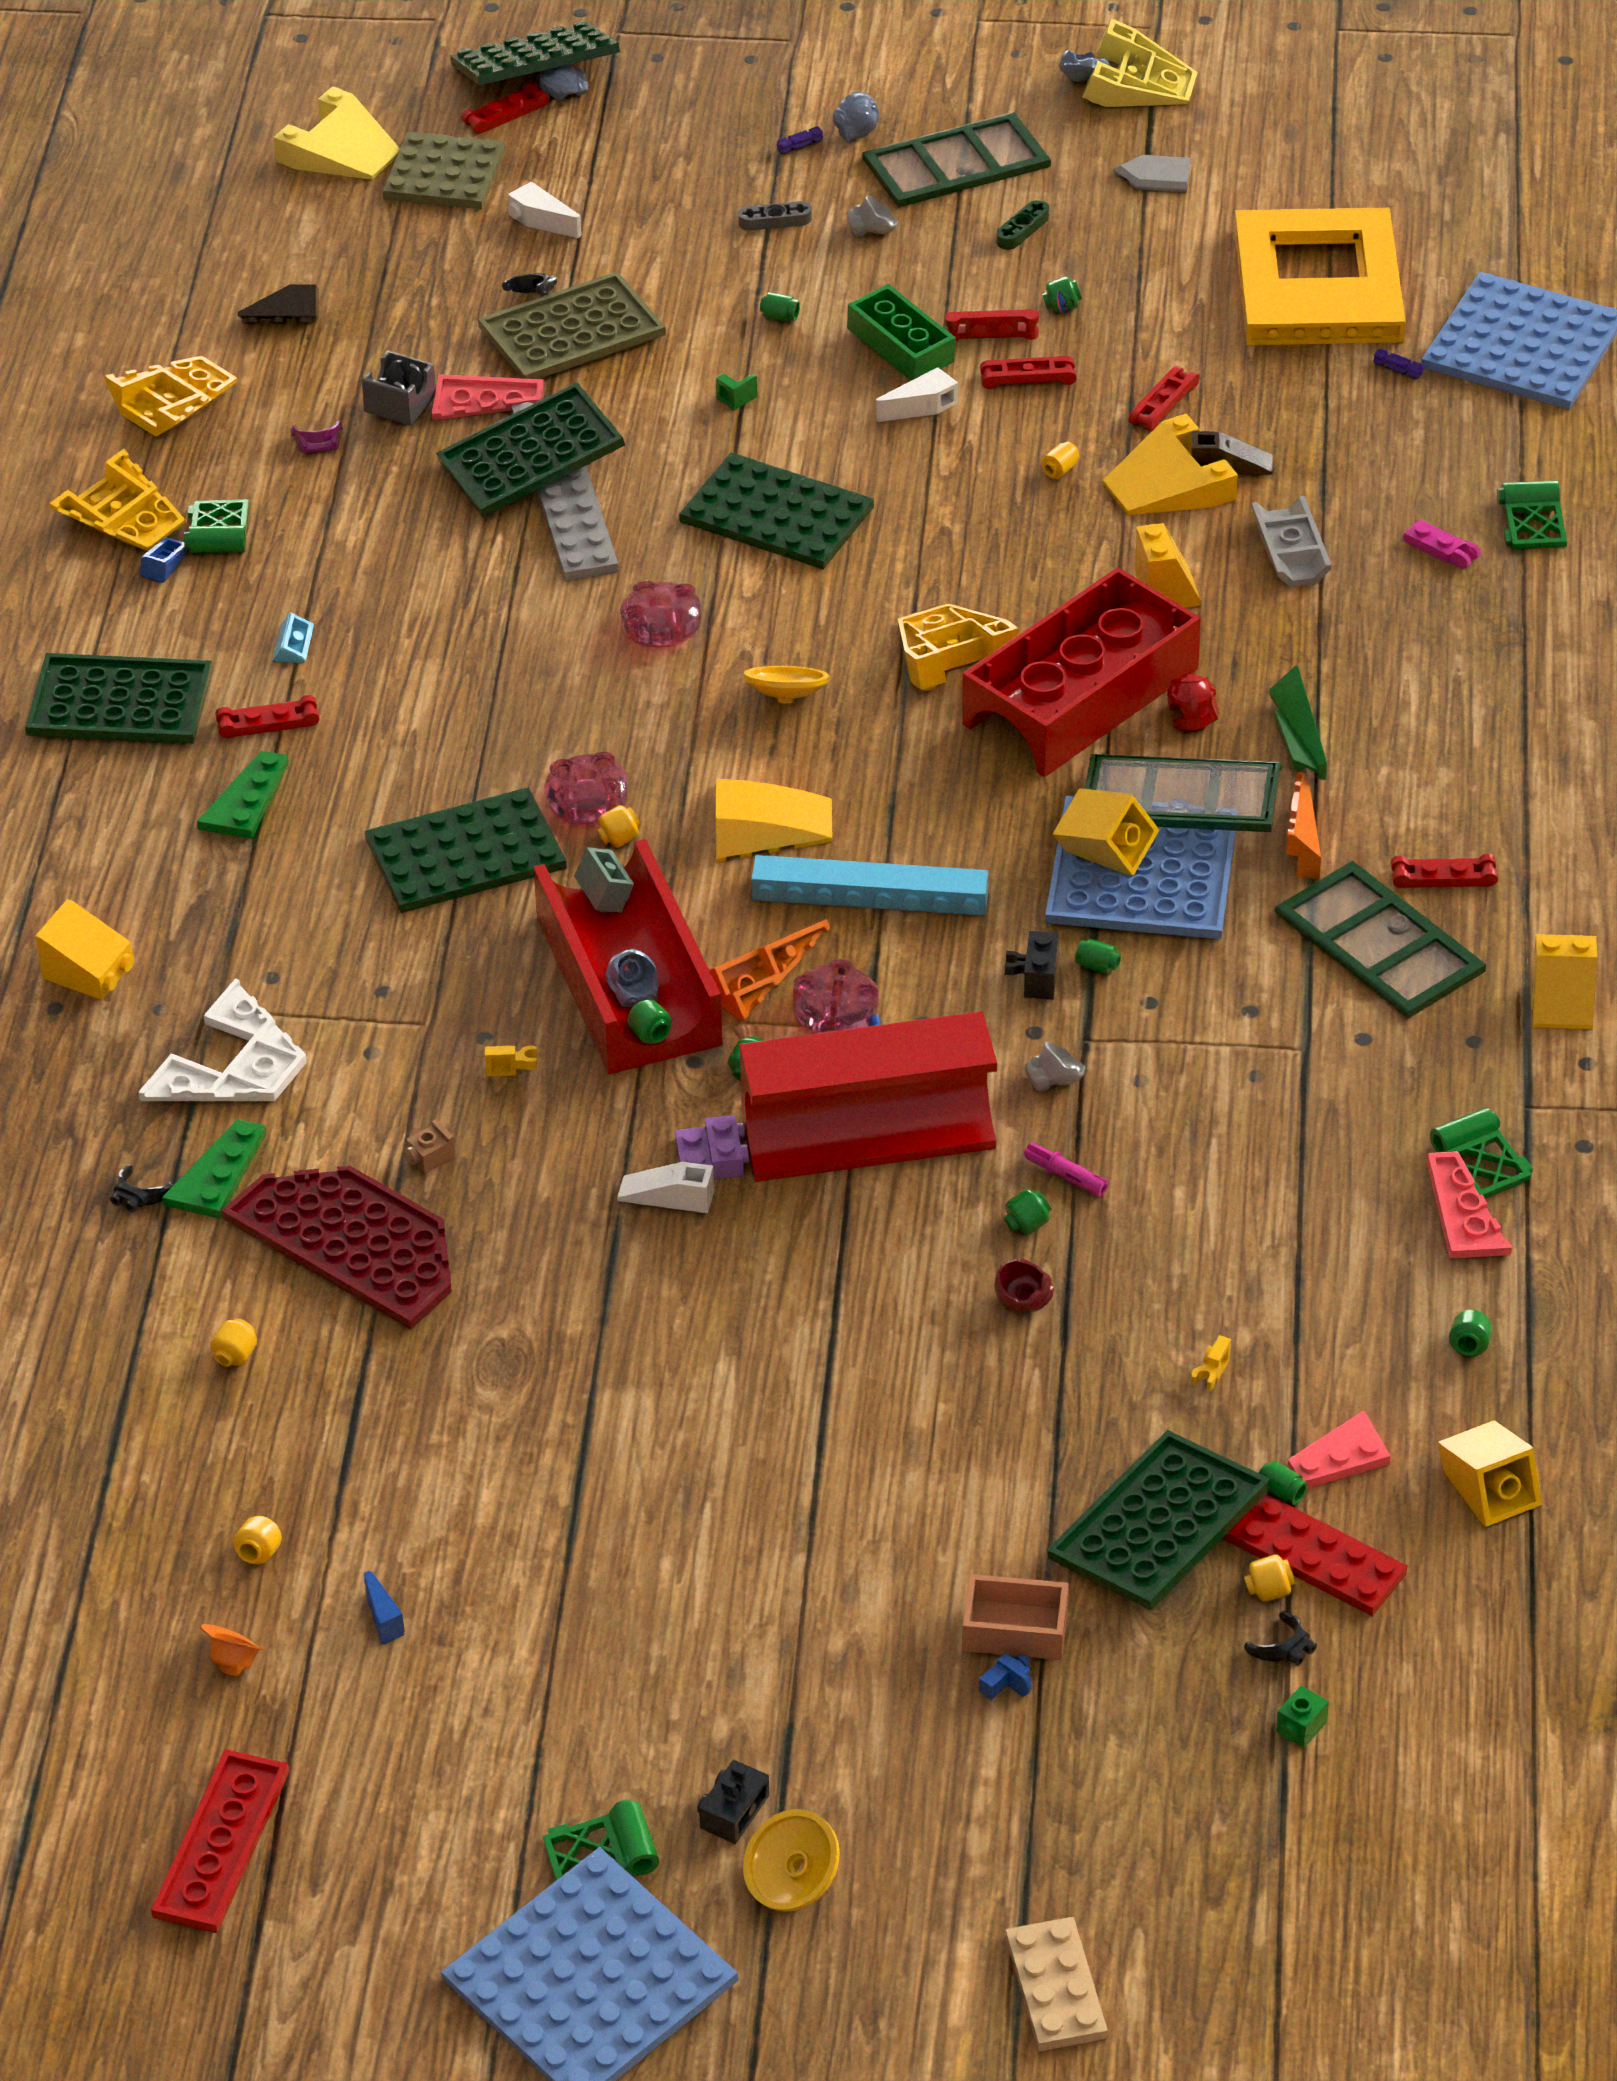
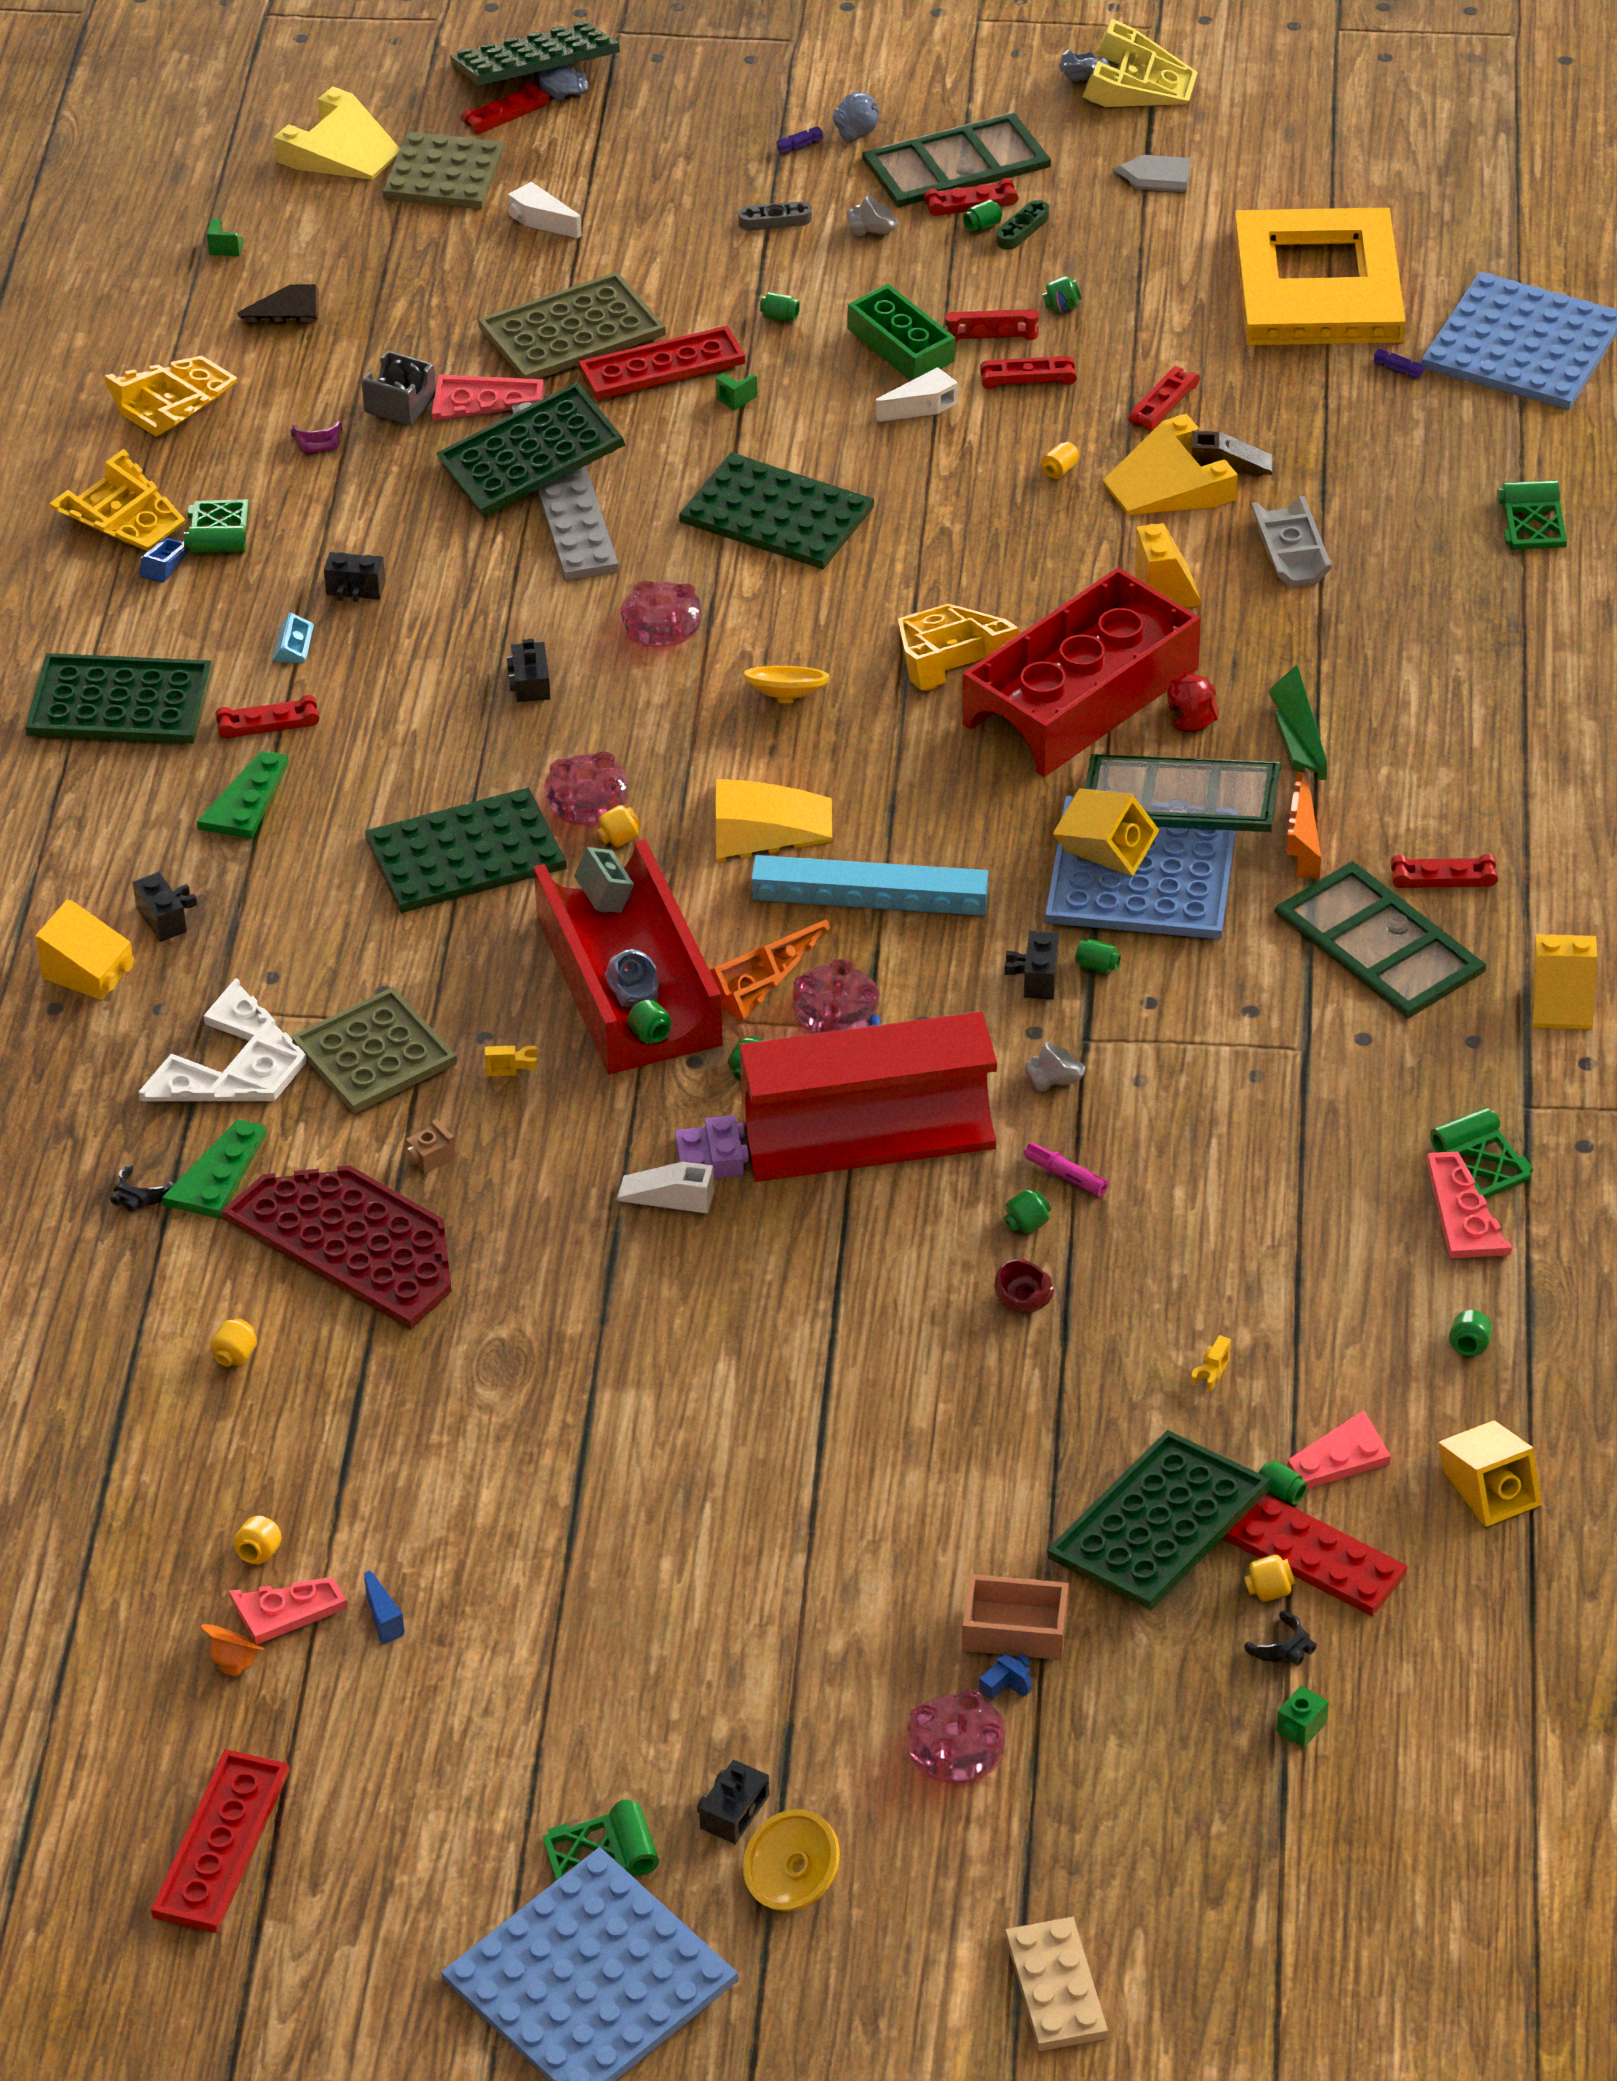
(161, 906): none -> black brick
(223, 242): none -> green panel
(282, 1610): none -> coral wing
(354, 576): none -> black brick
(374, 1050): none -> olive plate
(529, 671): none -> black brick
(530, 283): black helmet -> none
(661, 362): none -> red plate
(956, 1737): none -> clear pink piece
(961, 199): none -> red plate
(982, 216): none -> green brick
(1441, 544): dark pink hinge -> none

